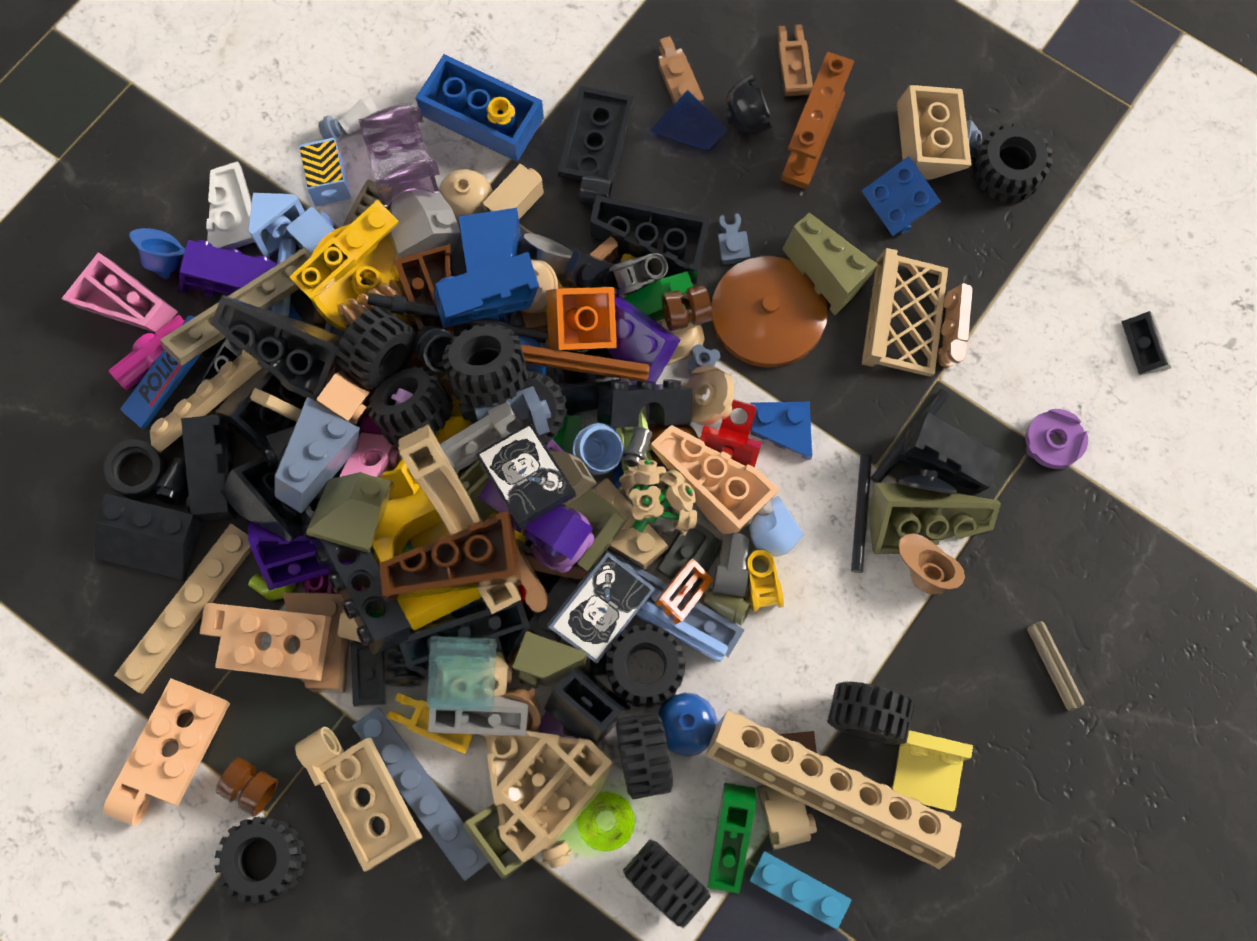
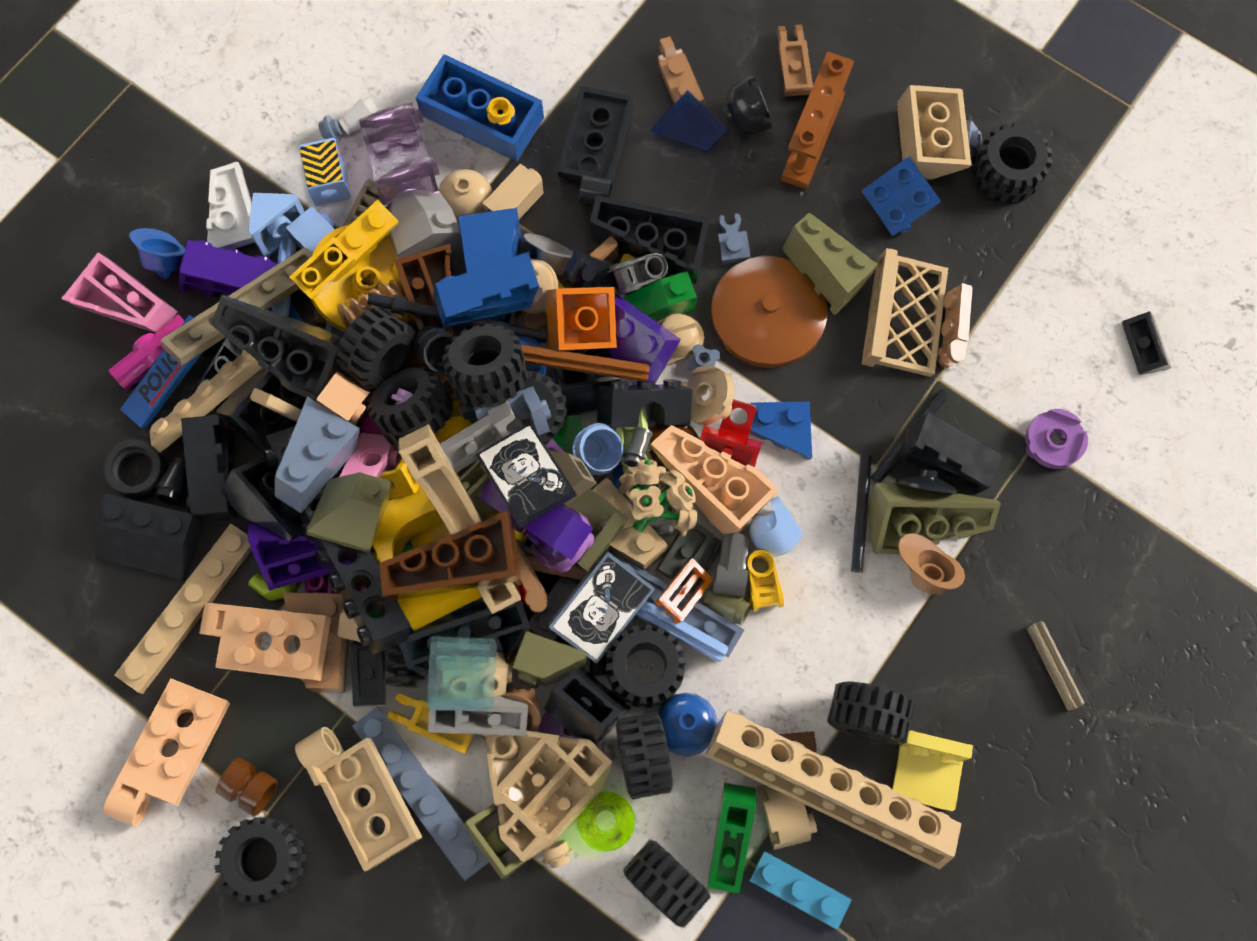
(696, 311): reddish brown wheel -> none

